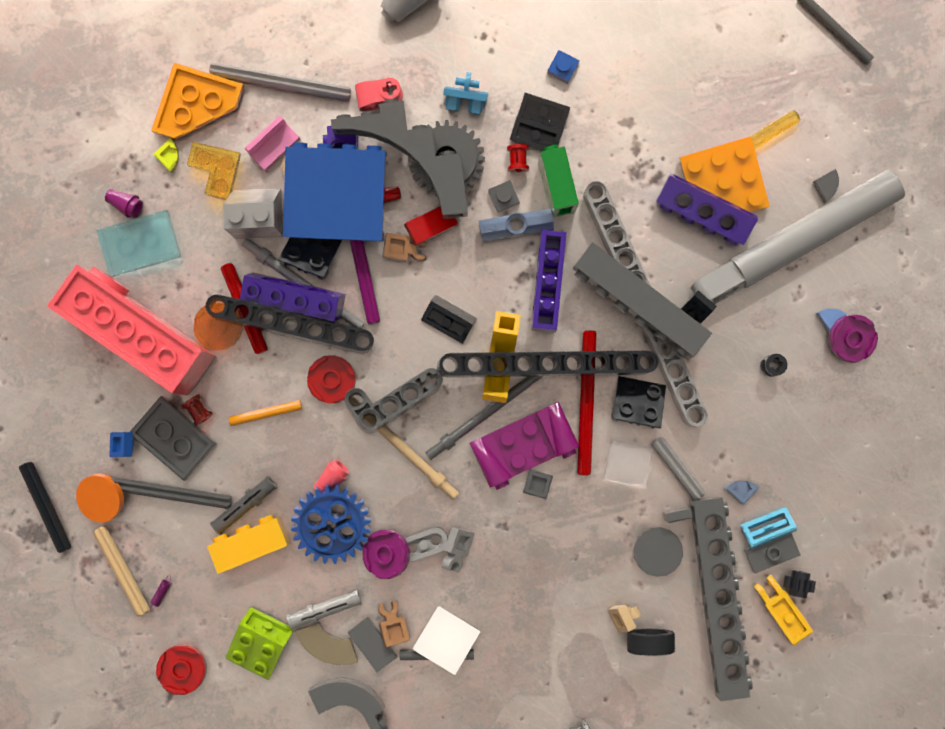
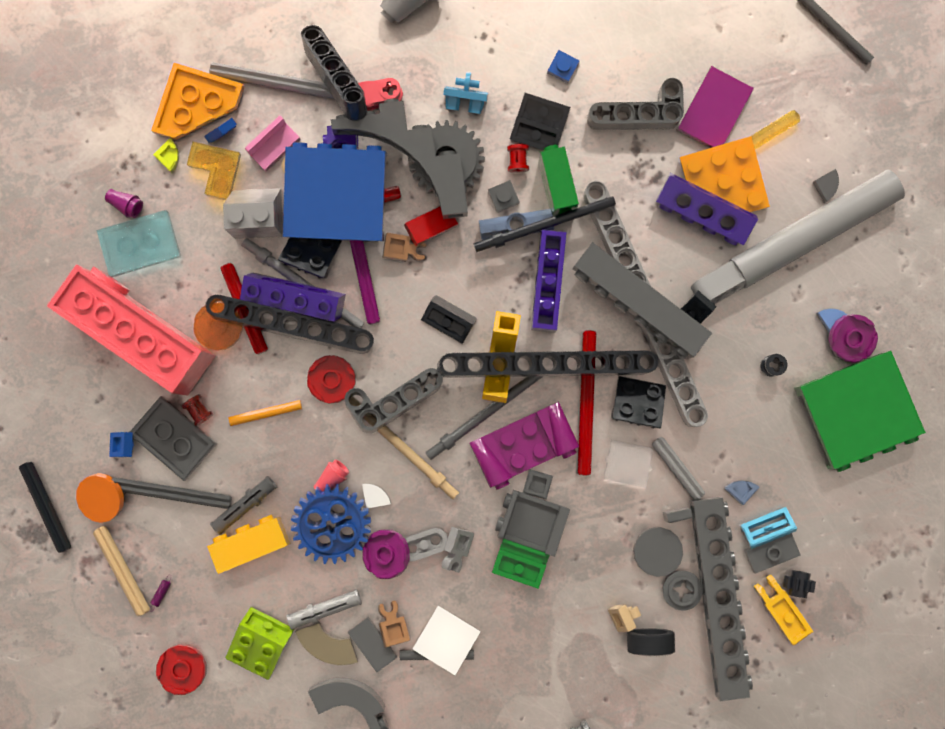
(220, 130): none -> blue tile
(334, 72): none -> black beam
(375, 496): none -> white tile
(499, 239): none -> black bar
(520, 563): none -> green plate
(532, 522): none -> dark grey panel
(634, 110): none -> dark grey beam
(688, 600): none -> dark grey gear
(715, 108): none -> magenta tile
(861, 411): none -> green panel

